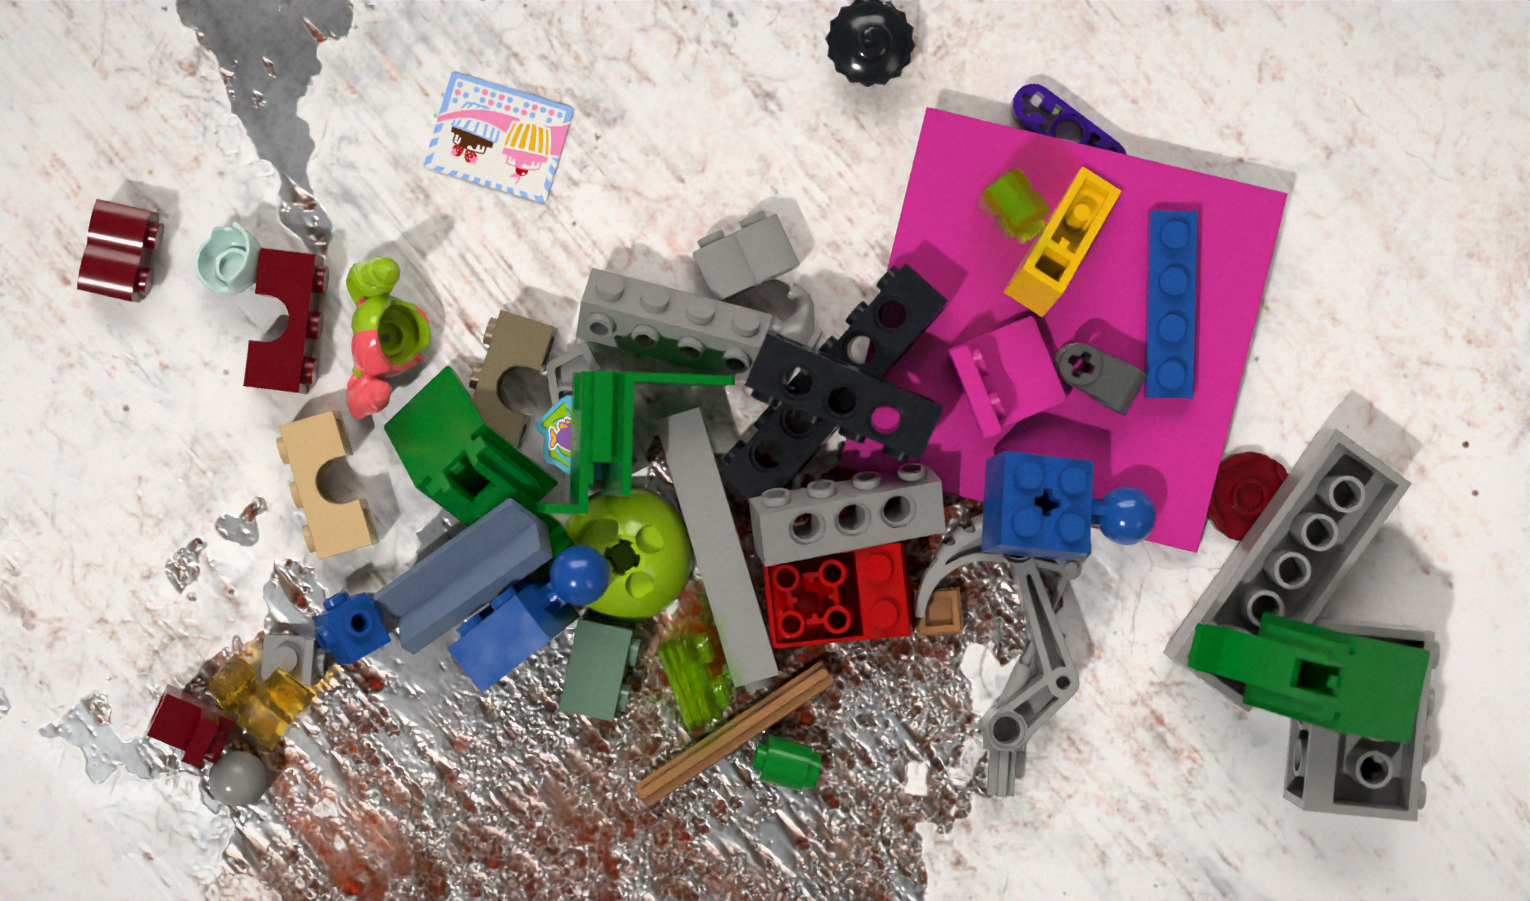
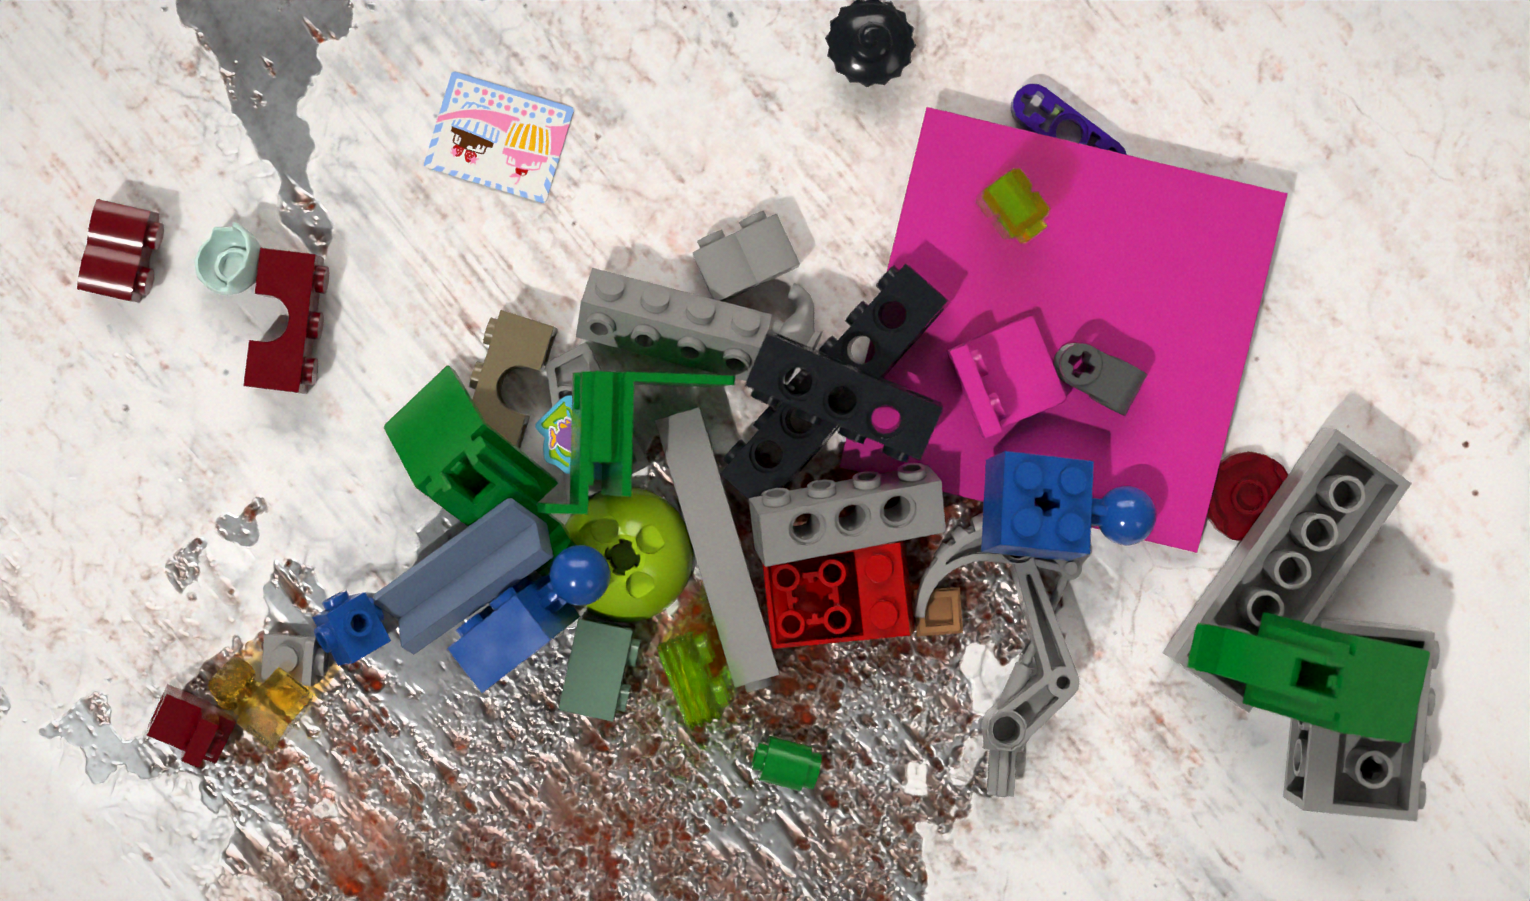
(238, 779): light grey piece -> none
(310, 449): tan arch -> none
(375, 316): lime hair -> none
(734, 734): medium nougat axle -> none
(1063, 244): yellow slope -> none
(1170, 304): blue plate -> none

